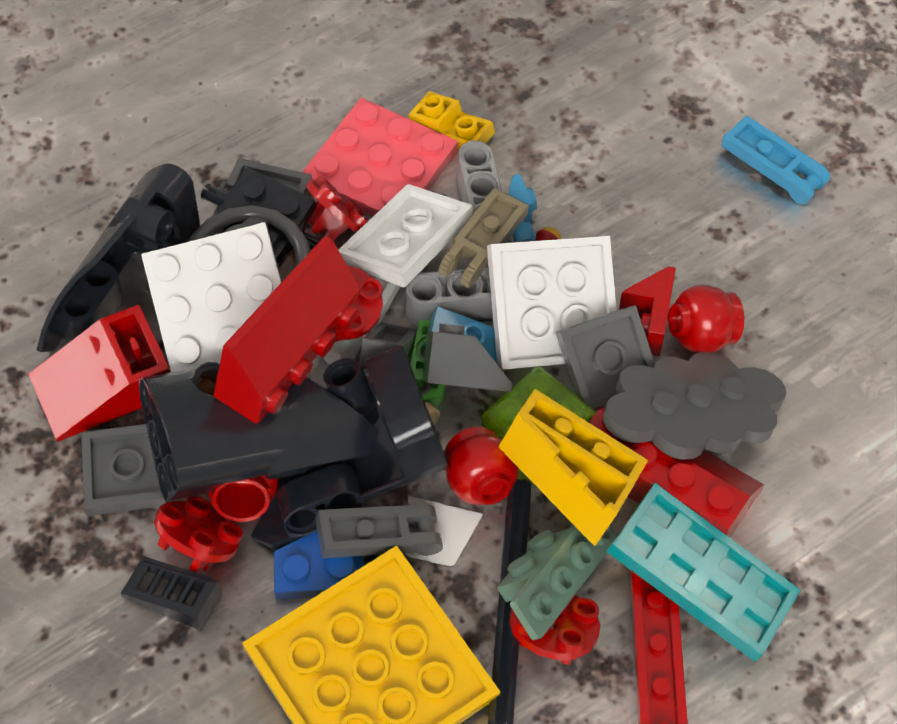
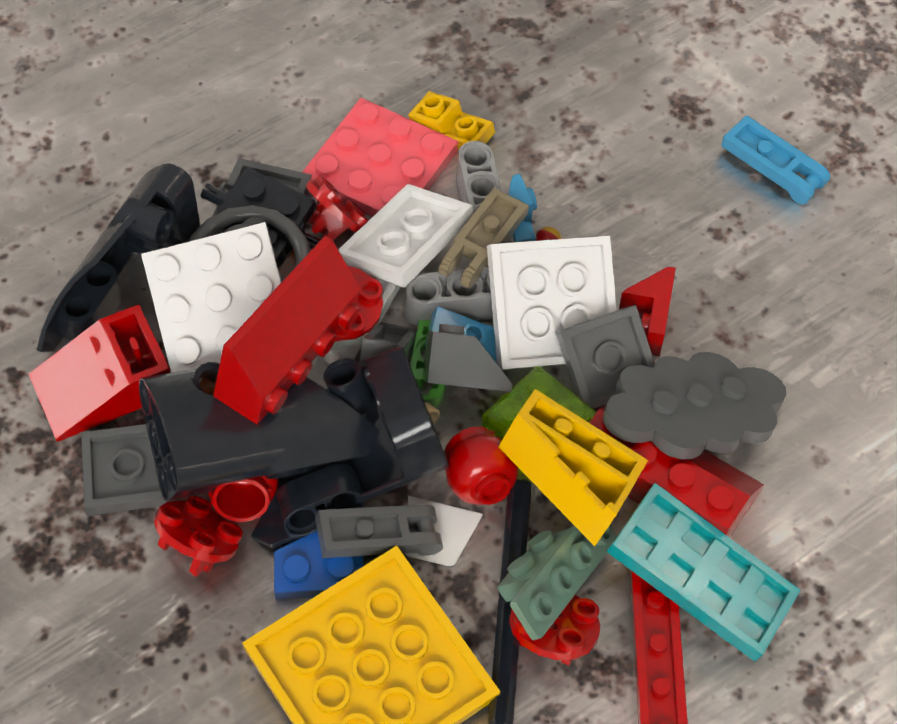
(194, 615): black slope -> none
(706, 319): red piece -> none

